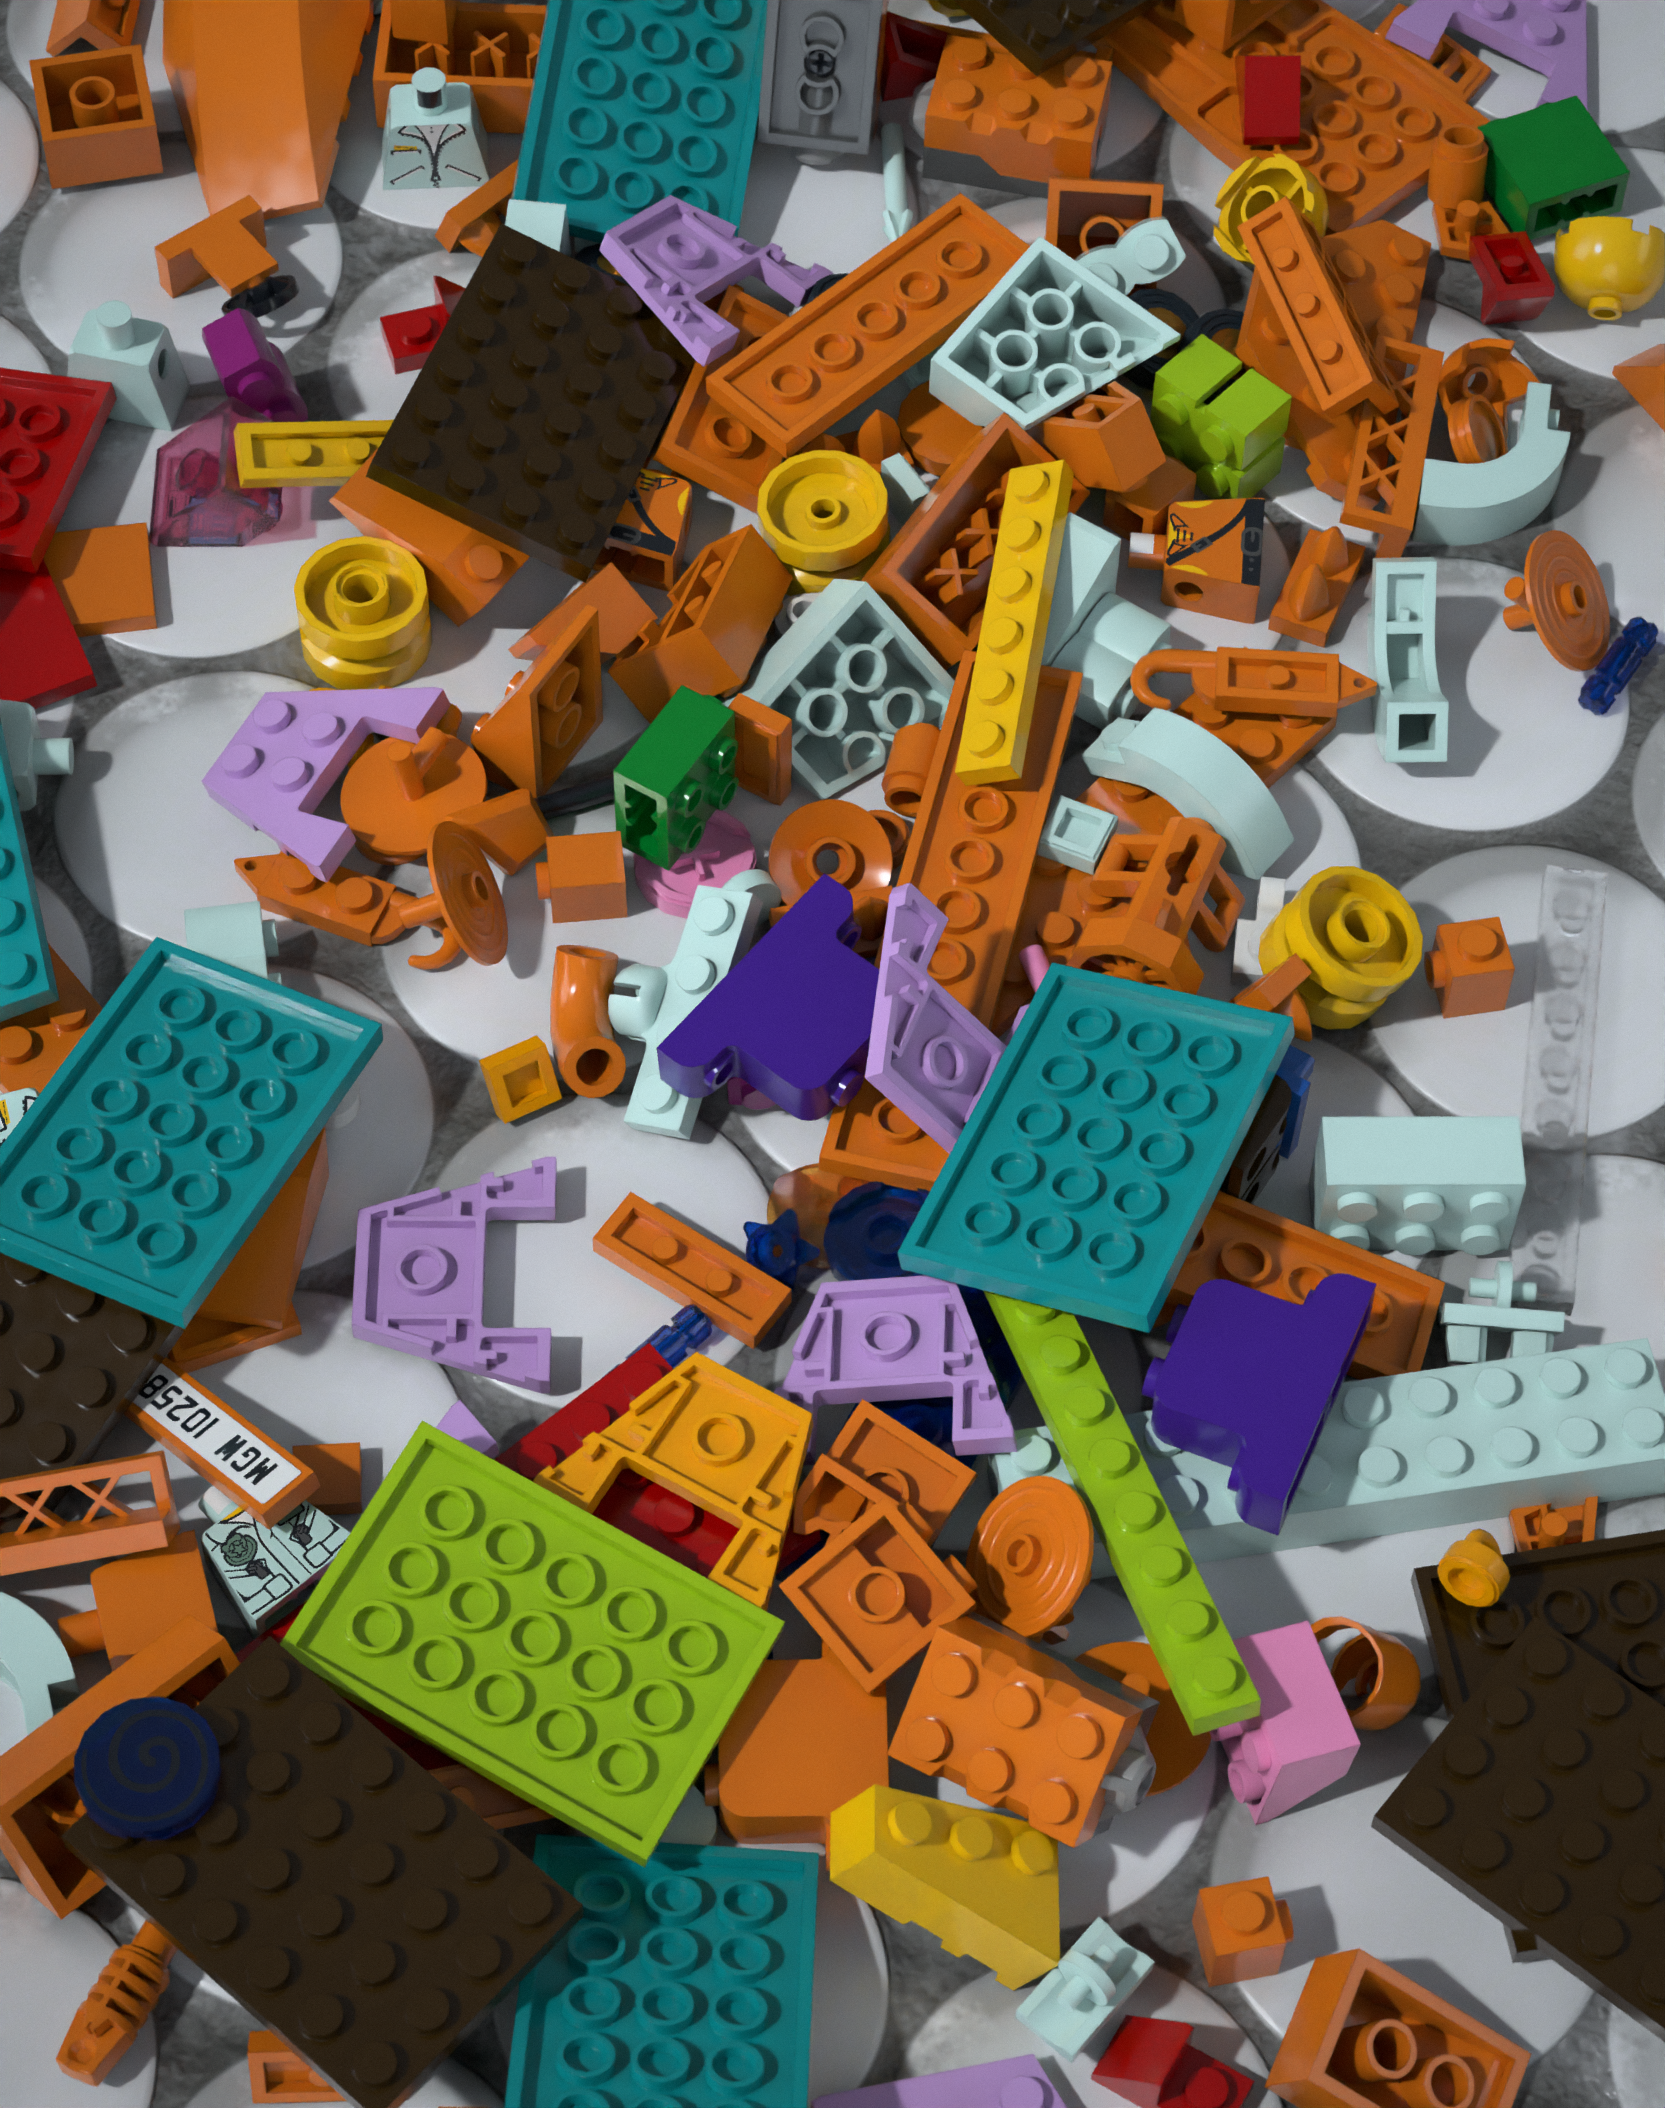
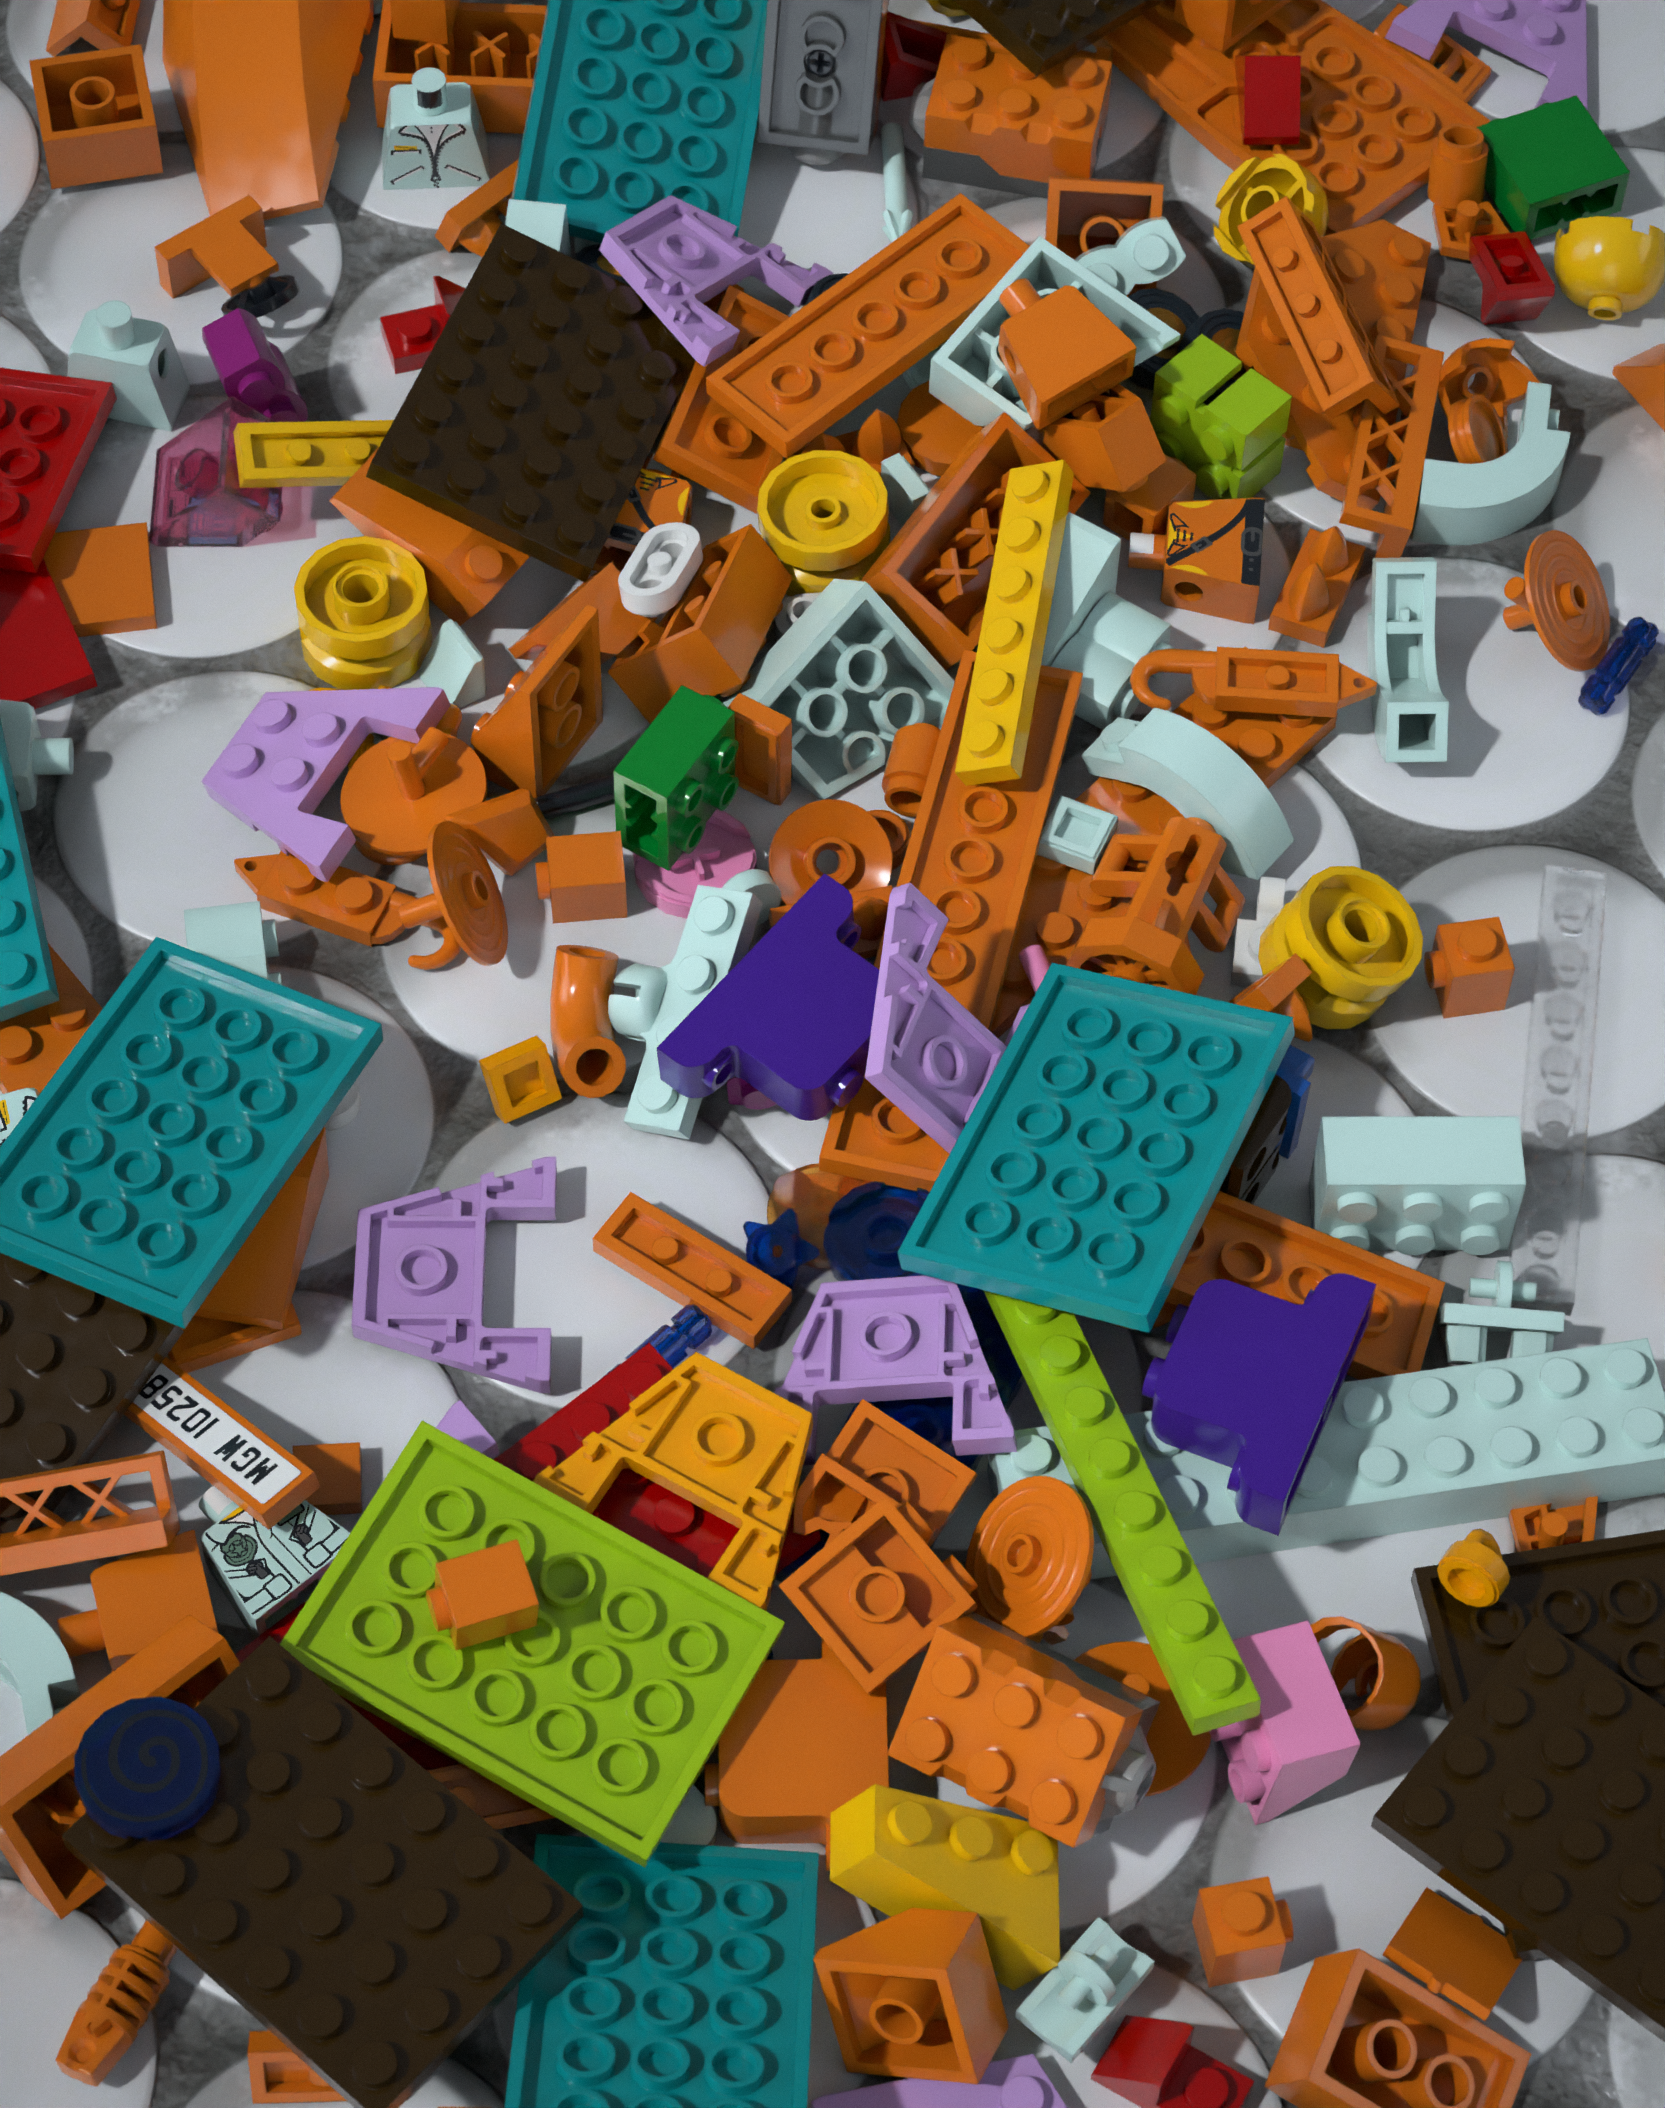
(454, 666): none -> light aqua slope
(483, 1595): none -> orange brick
(660, 569): none -> white plate
(915, 1997): none -> orange slope
(1060, 350): none -> orange torso
(1453, 1953): none -> orange piece

